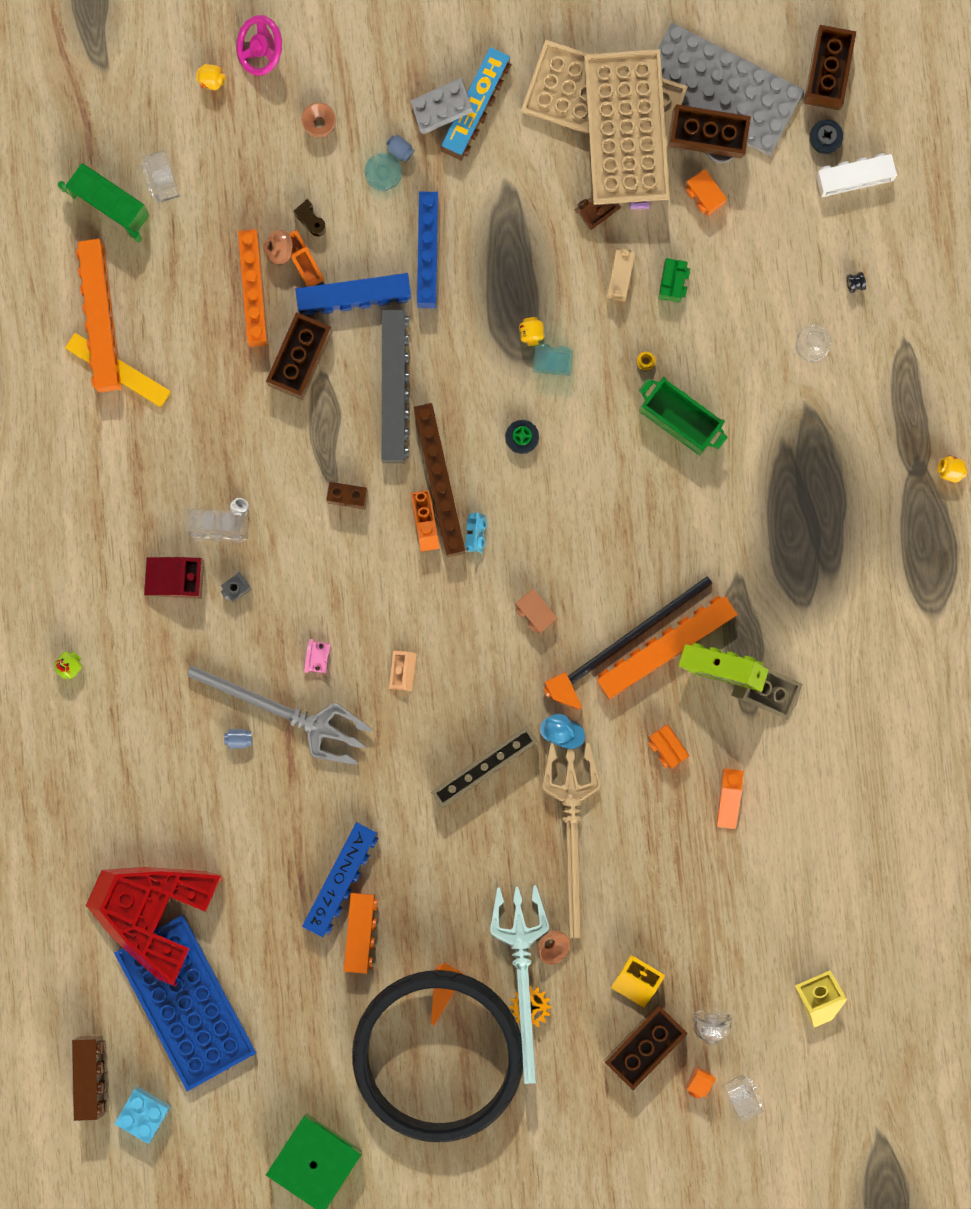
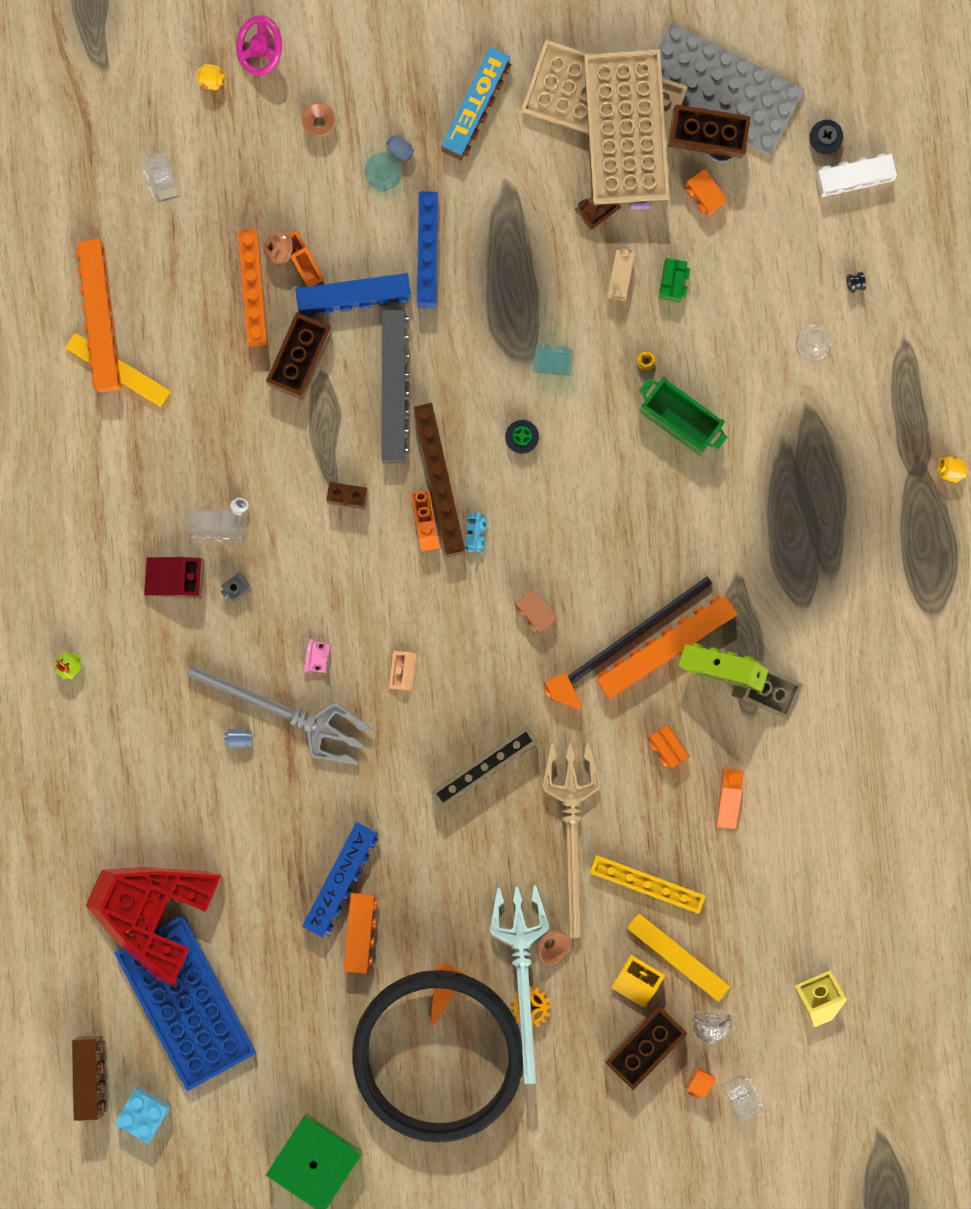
(107, 199): green container -> none
(313, 224): dark brown leg -> none
(442, 106): light grey plate -> none
(531, 331): yellow head -> none
(562, 731): dark azure piece -> none
(647, 884): none -> yellow plate
(678, 957): none -> yellow tile
(829, 67): reddish brown brick -> none

